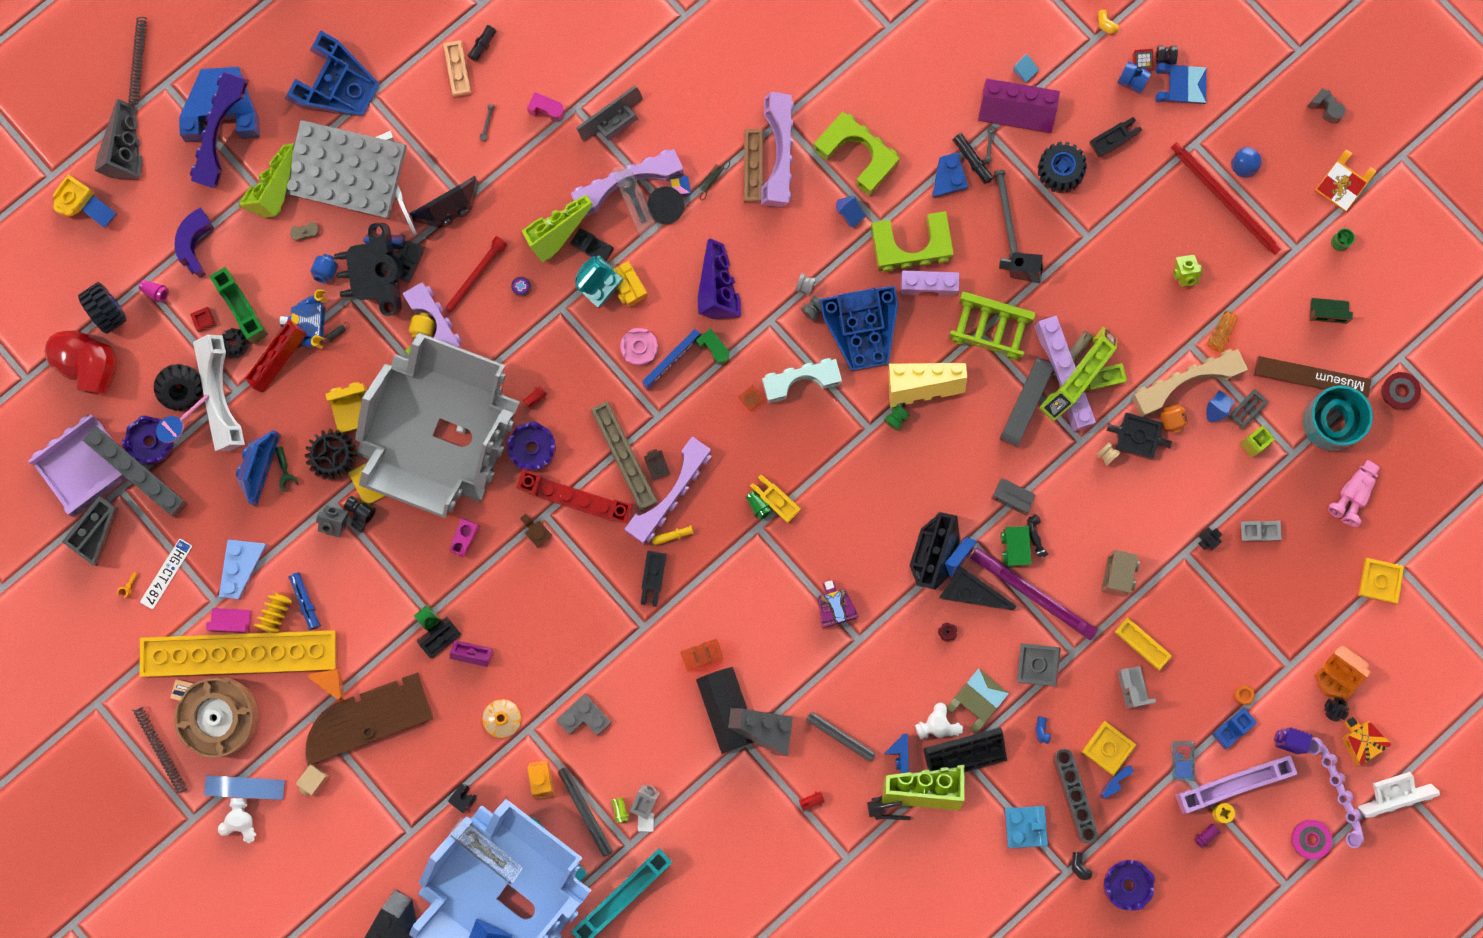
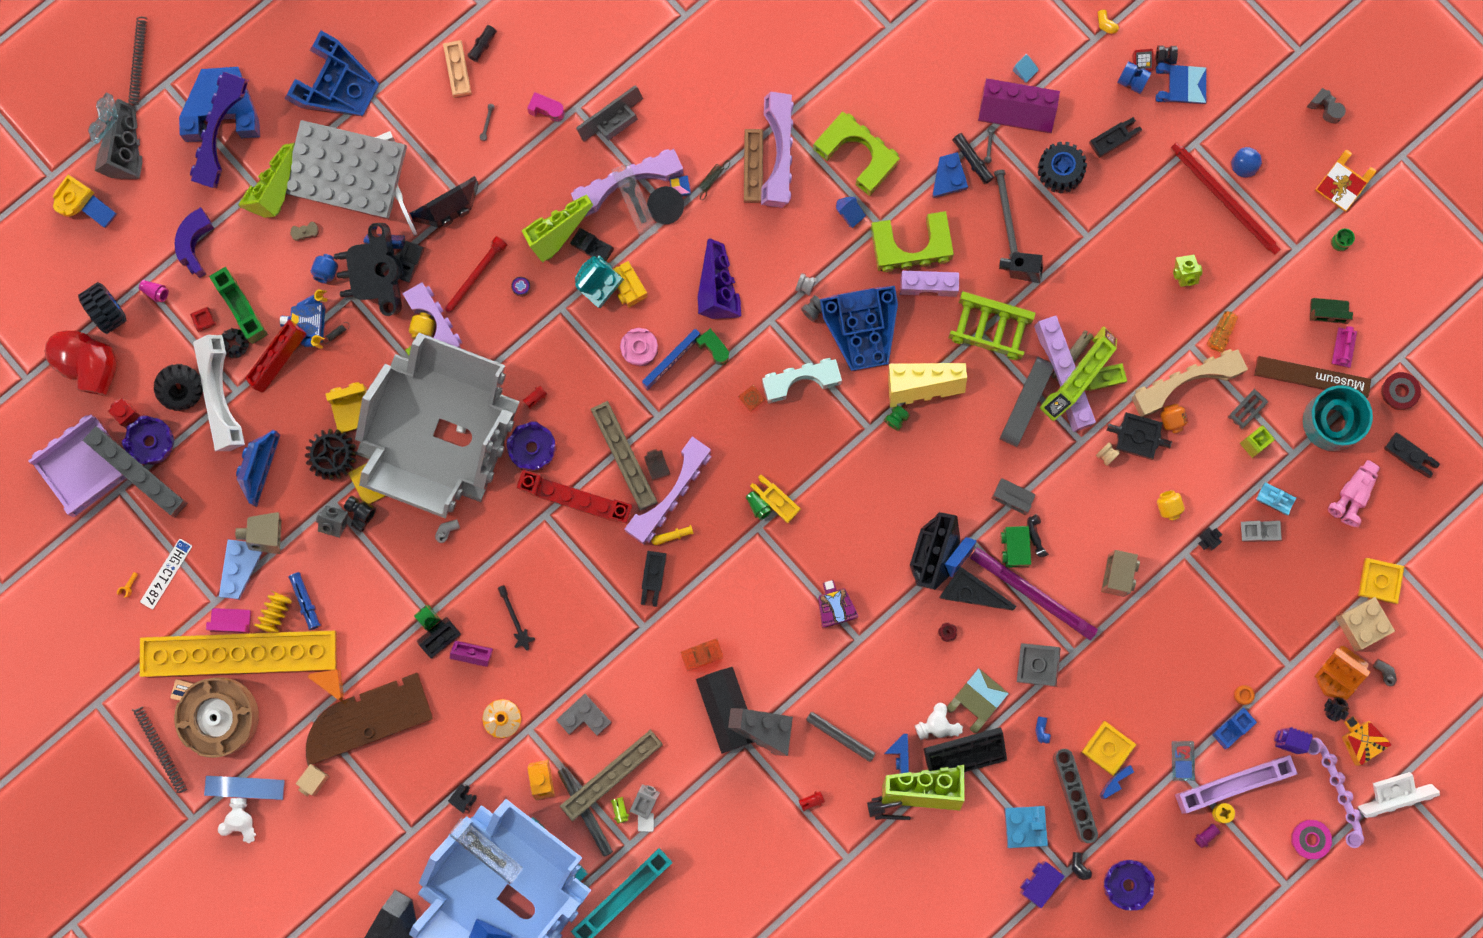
(92, 531): dark grey wedge -> none
(107, 117): none -> clear light blue plate
(123, 412): none -> red brick
(171, 427): blue piece -> none
(262, 533): none -> dark tan torso
(283, 465): dark green piece -> none
(444, 530): none -> light grey arm
(464, 537): dark pink leg -> none
(522, 636): none -> black piece
(537, 532): reddish brown plate -> none
(611, 775): none -> dark tan tile
(1041, 884): none -> dark purple brick
(1133, 687): light grey panel -> none
(1142, 644): yellow plate -> none
(1170, 505): none -> yellow head
(1219, 407): blue tile -> none
(1276, 498): none -> medium azure hips
(1344, 346): none -> dark pink hinge
(1365, 624): none -> tan brick
(1388, 672): none -> dark grey arm
(1410, 454): none -> black hinge

